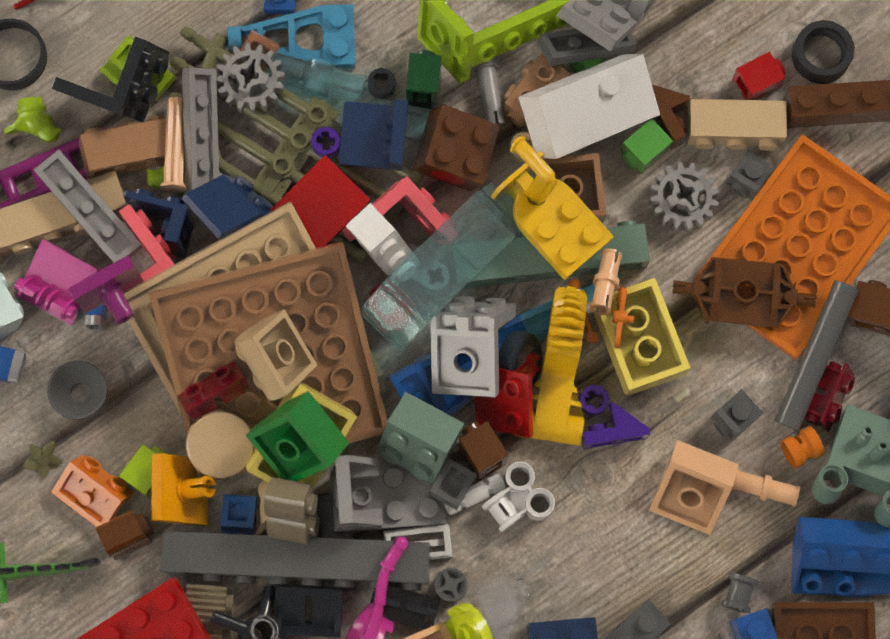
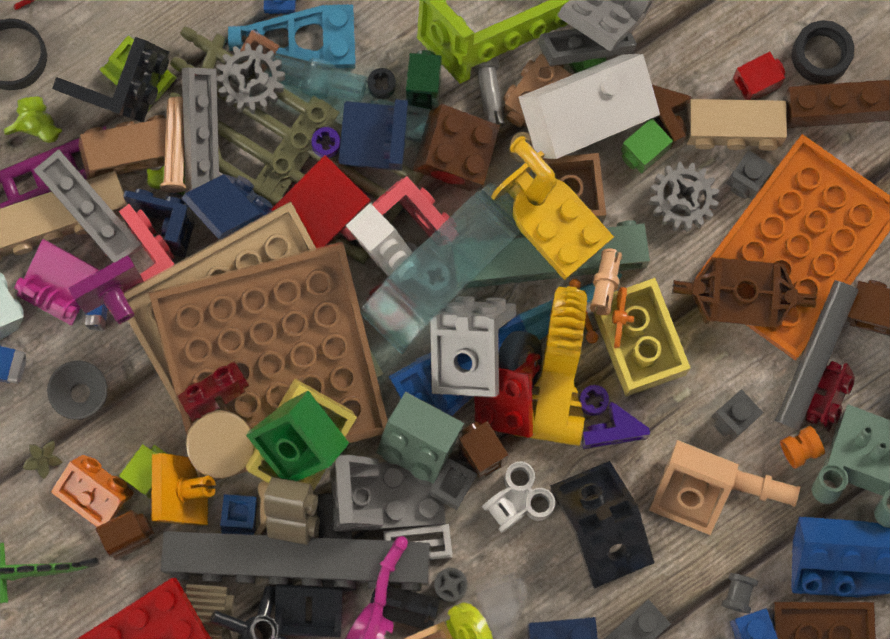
(275, 355): tan brick -> none
(479, 492): white axle -> none
(604, 522): none -> black bracket

